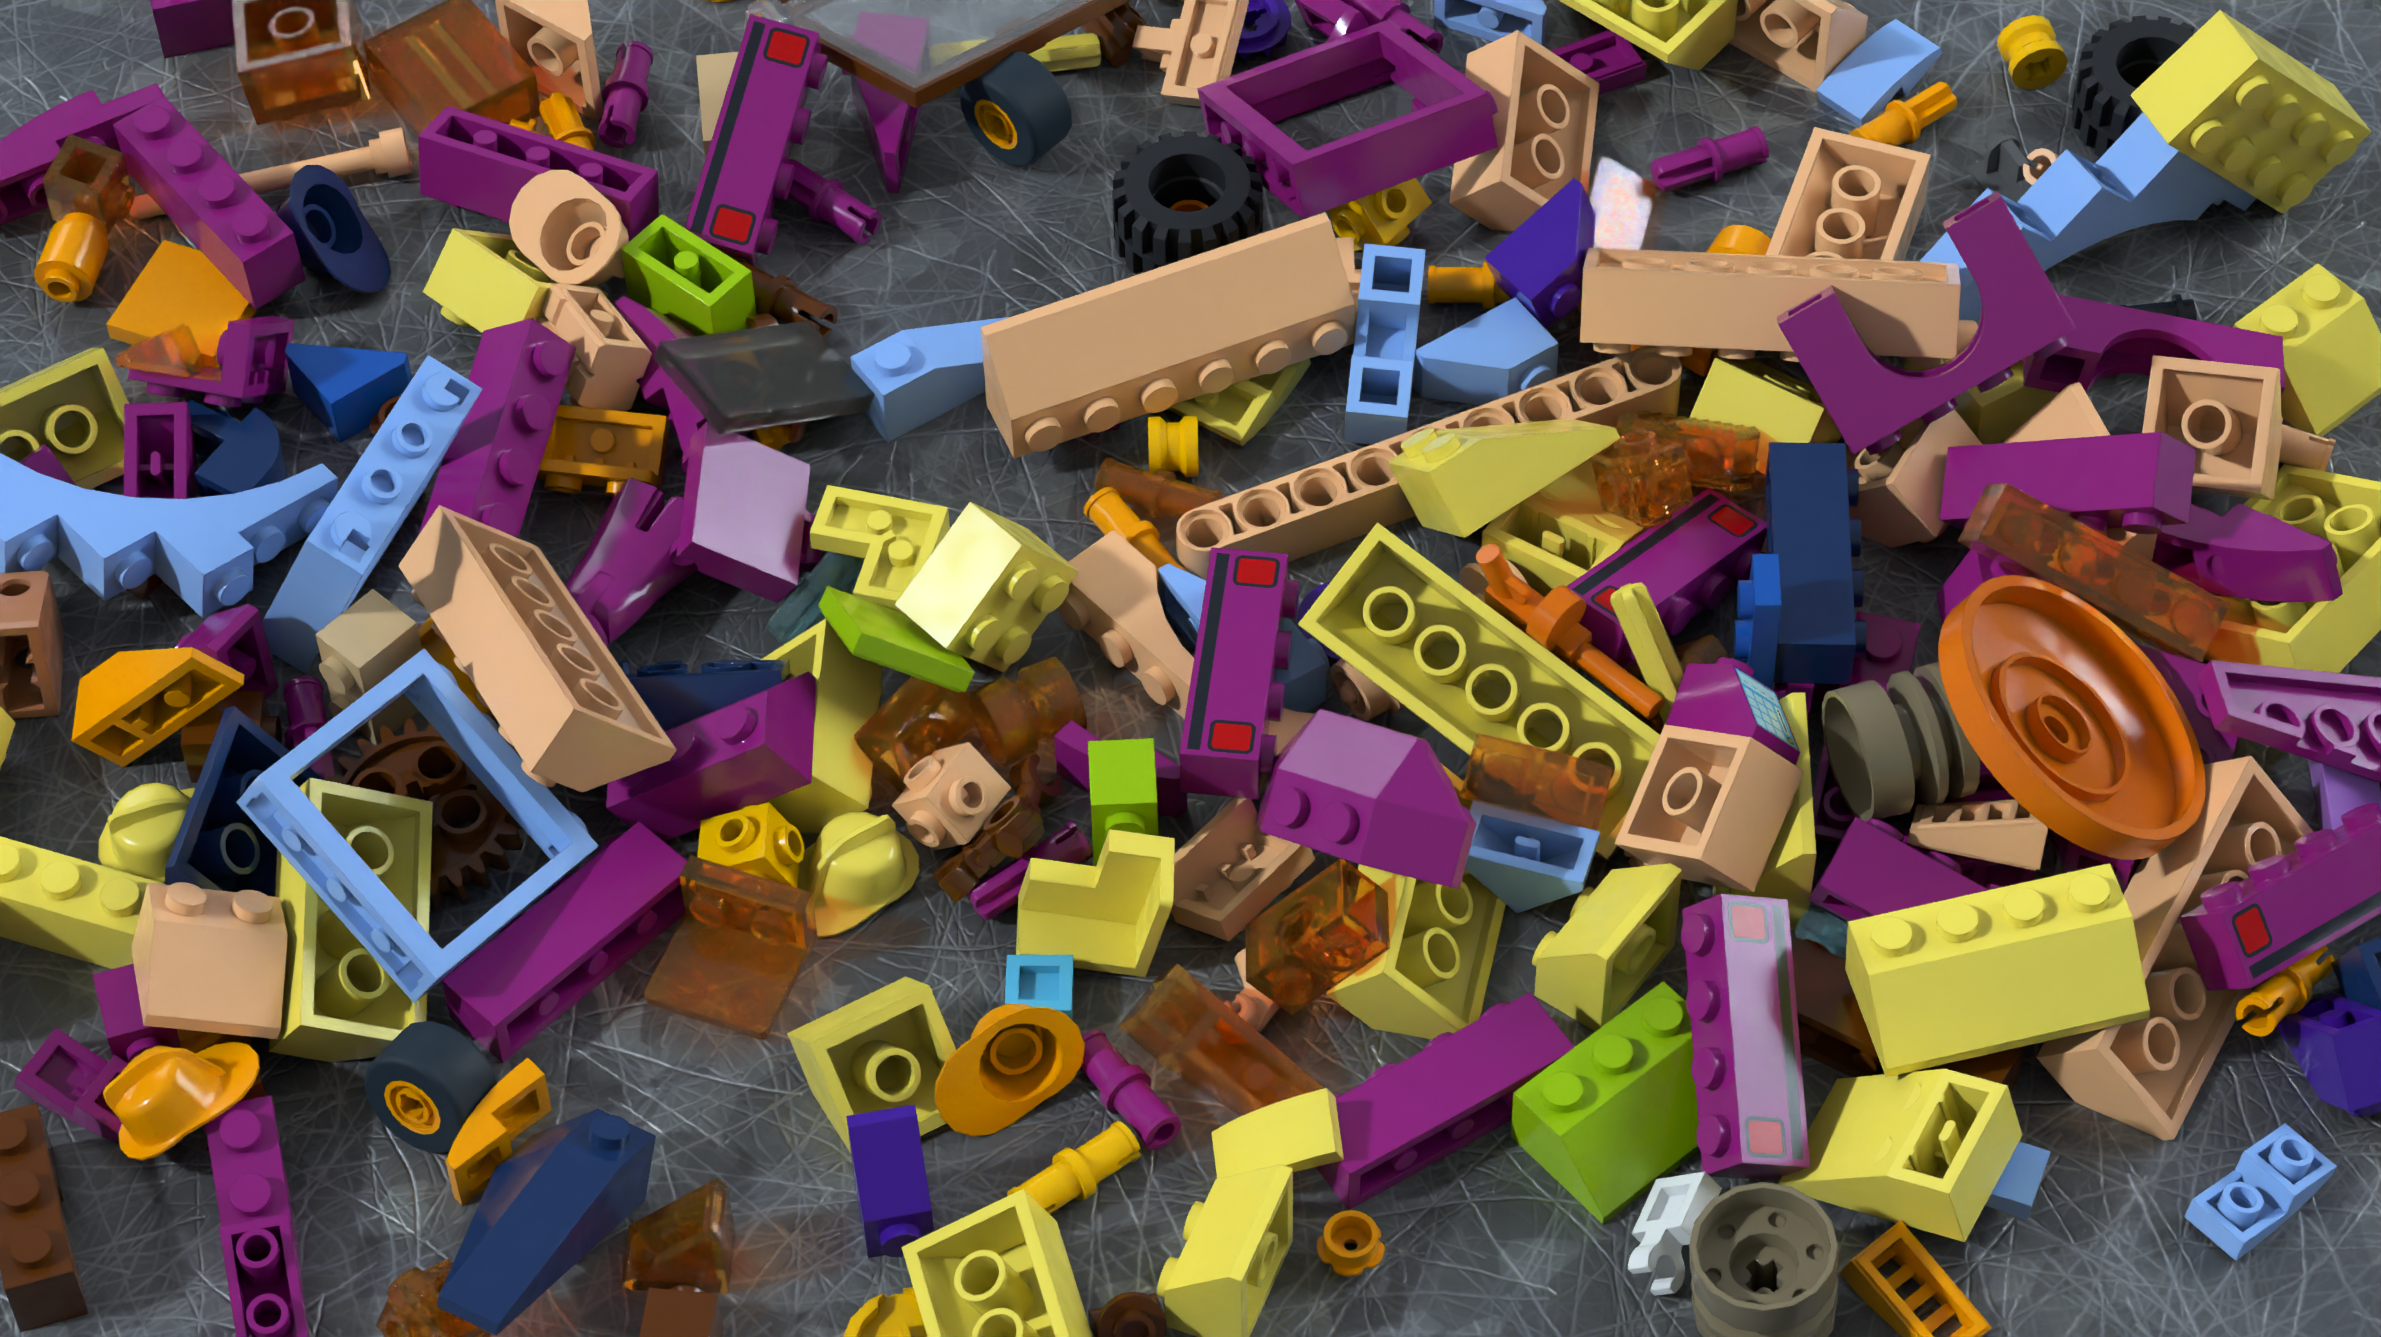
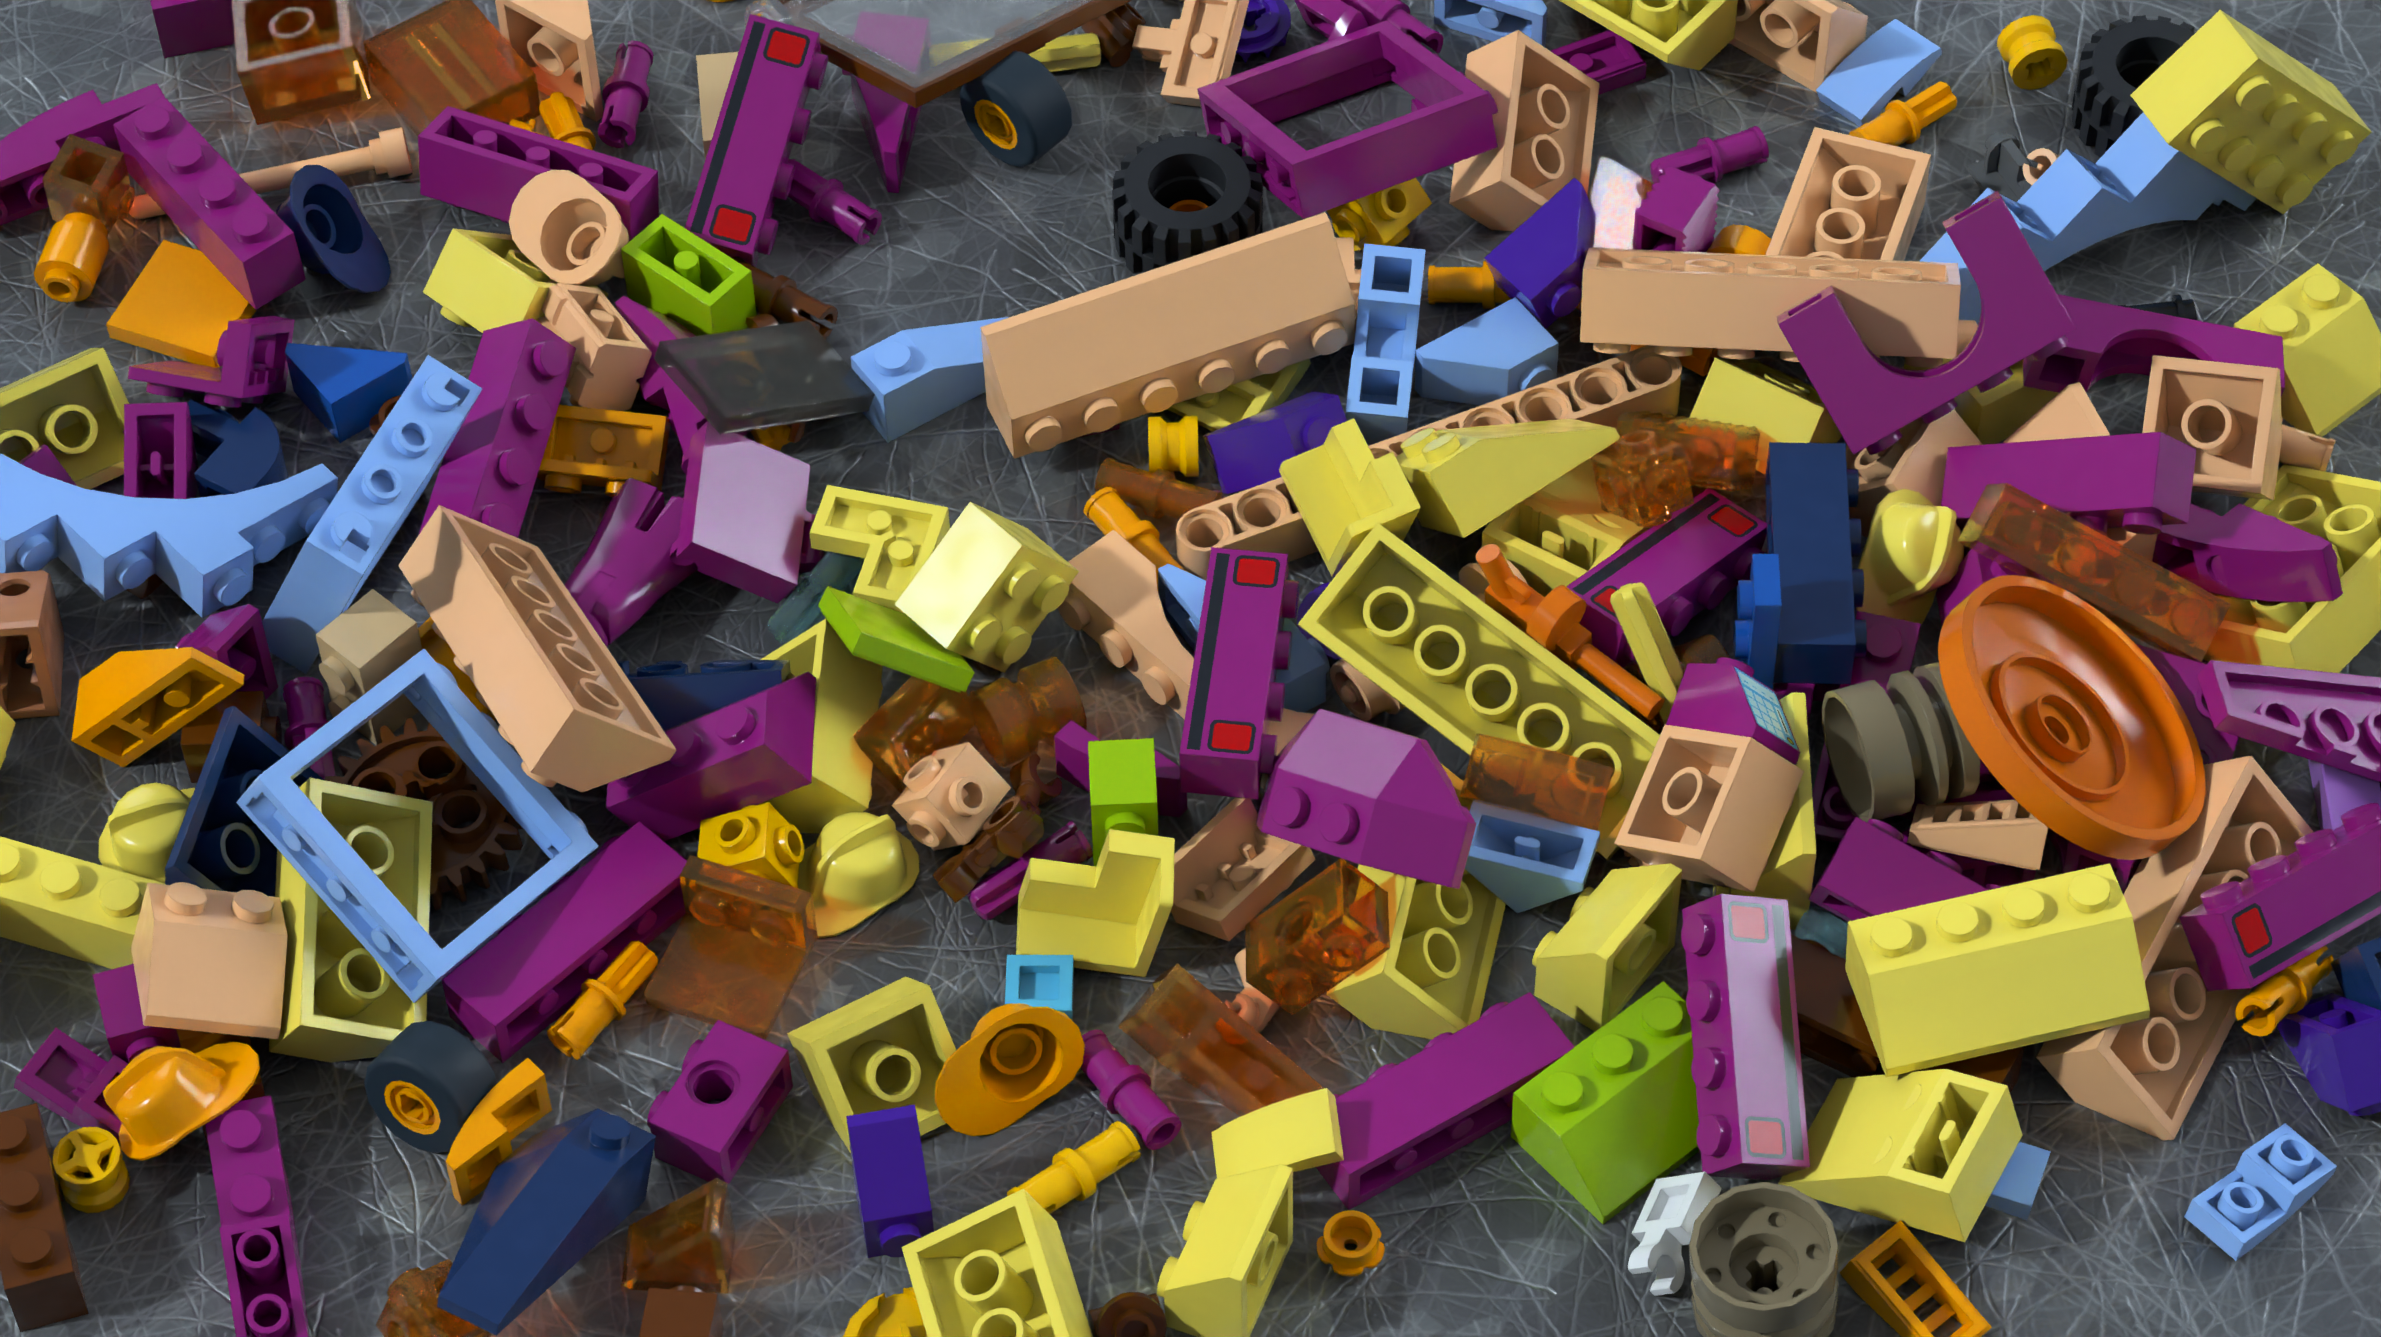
(100, 1155): none -> yellow wheel
(165, 353): clear orange slope -> none
(602, 1000): none -> light orange axle
(718, 1137): none -> magenta brick
(1255, 447): none -> dark purple slope
(1347, 492): none -> light yellow panel
(1677, 214): none -> magenta brick
(1908, 555): none -> light yellow piece

